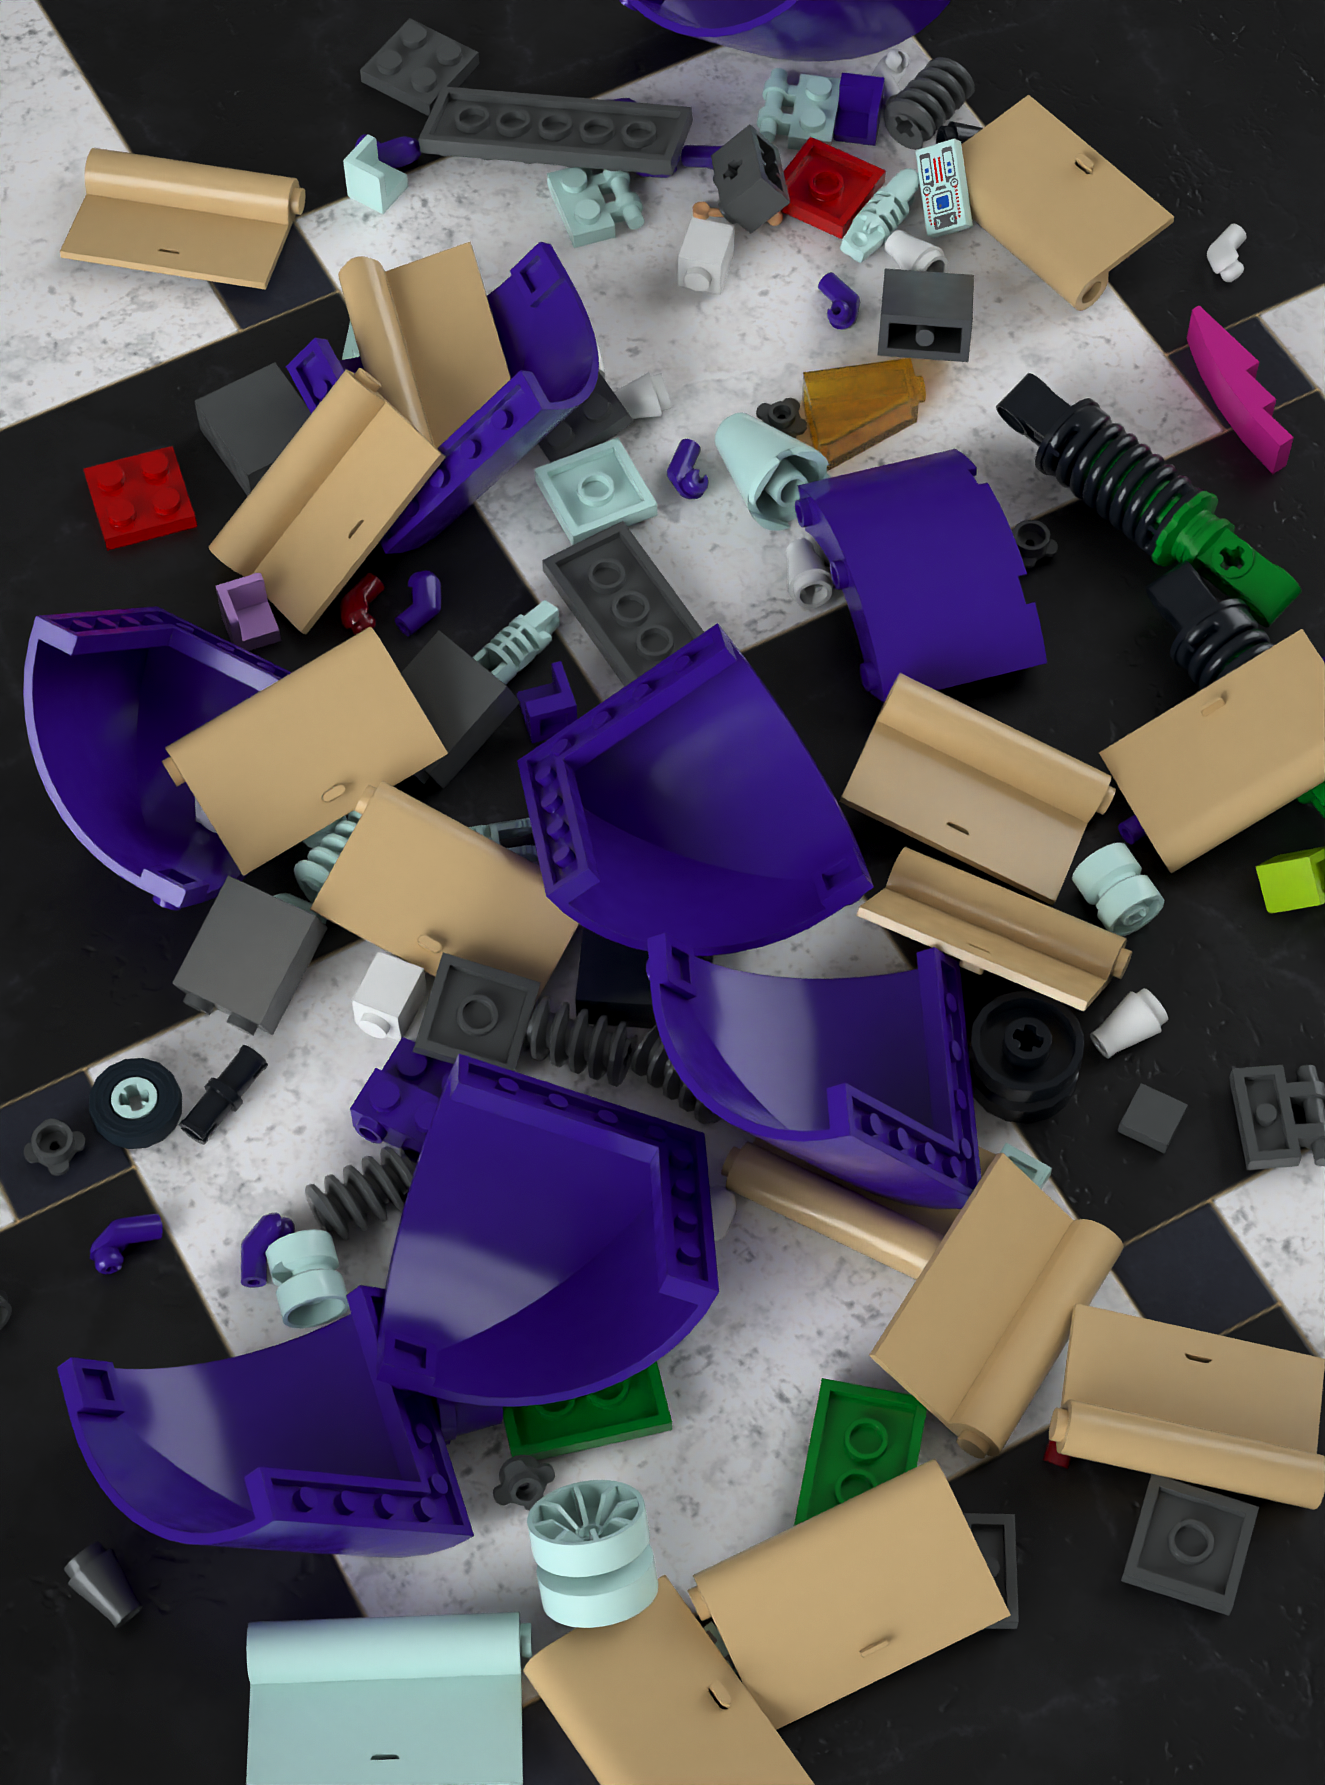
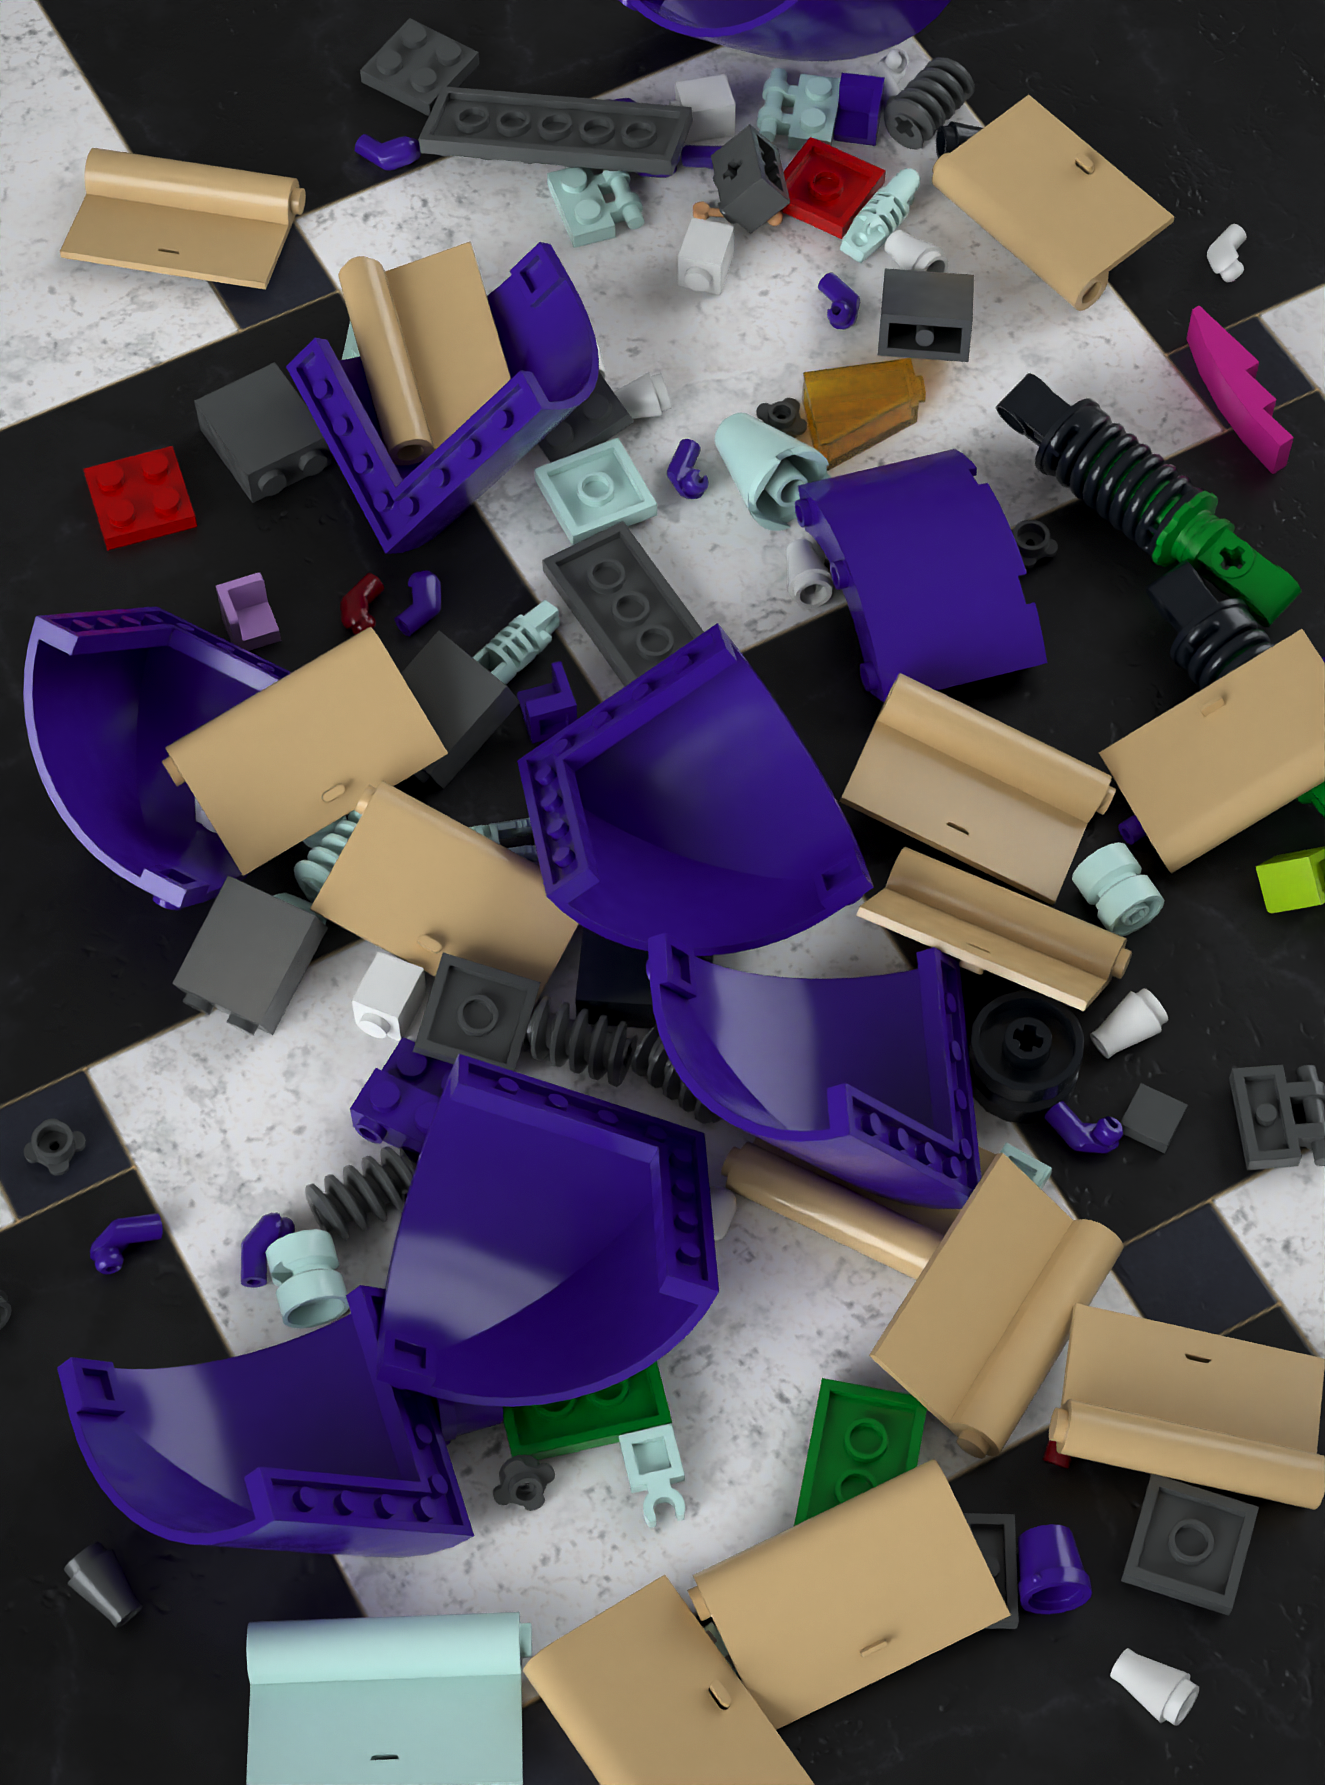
(159, 1097): black bush -> none
(223, 1094): black pin -> none
(328, 499): tan door -> none
(370, 179): light aqua panel -> none
(593, 1553): light aqua wheel -> none
(653, 1465): none -> light aqua plate
(711, 106): none -> white brick
(944, 188): light aqua tile -> none
(1051, 1571): none -> dark purple piece
(1084, 1137): none -> dark purple arm
(1158, 1687): none -> white cone

